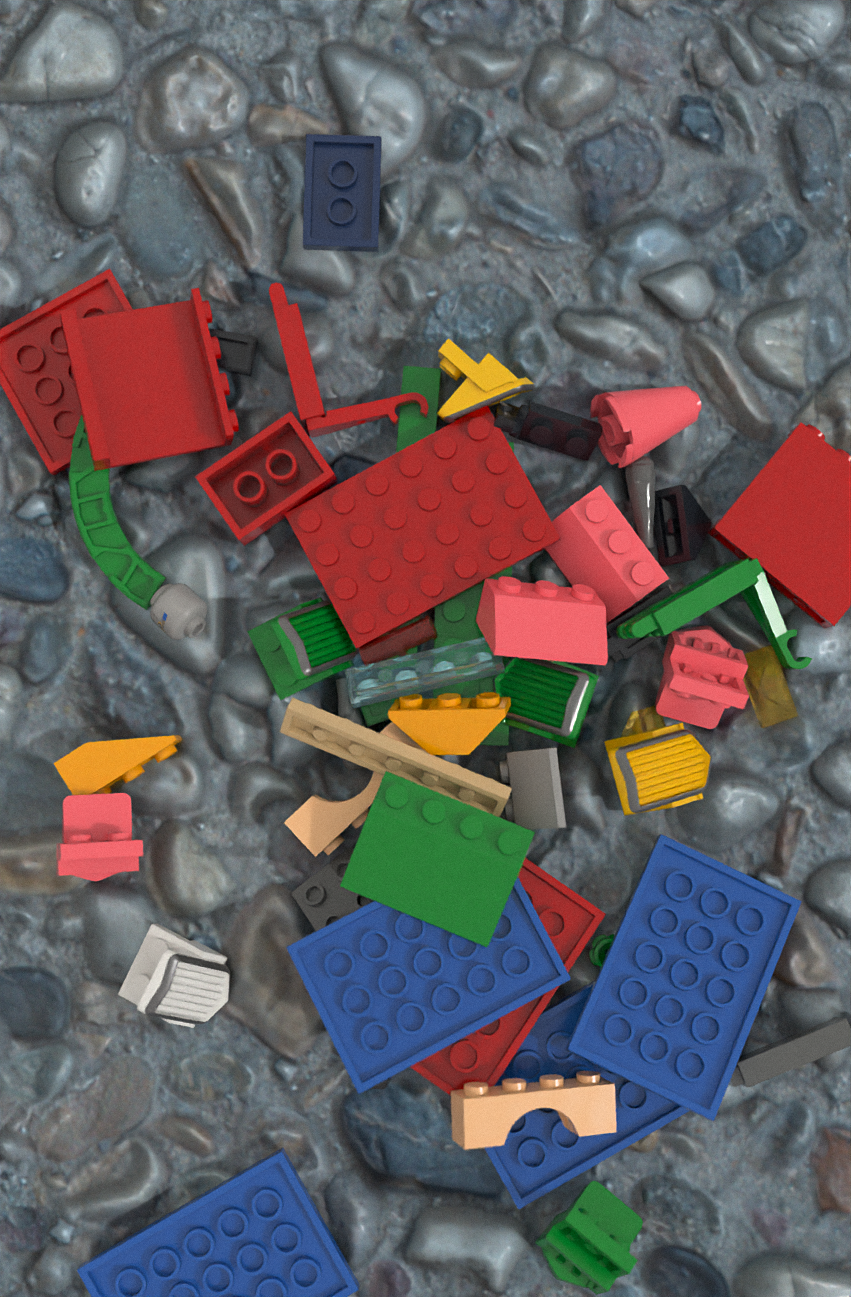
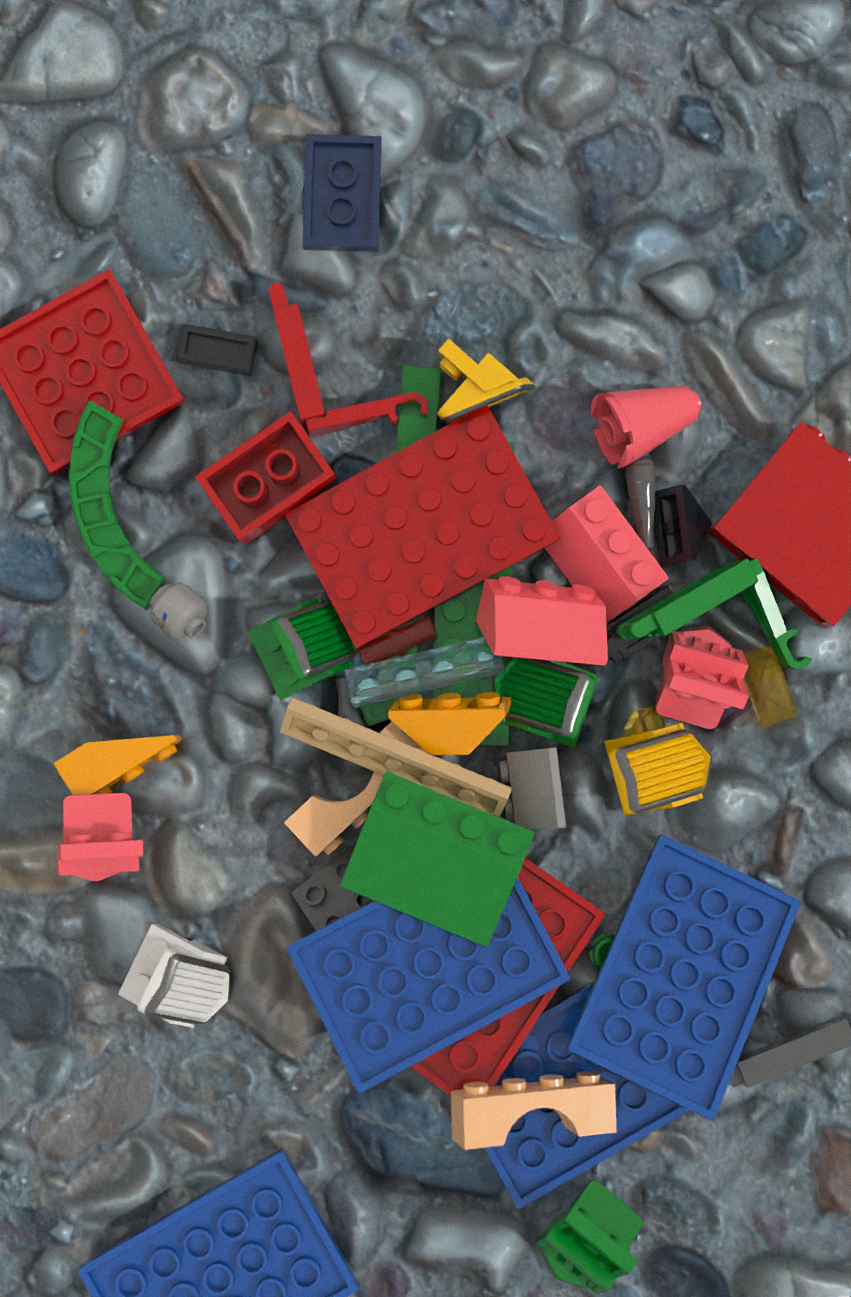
(149, 382): red panel -> none
(549, 428): black hinge -> none

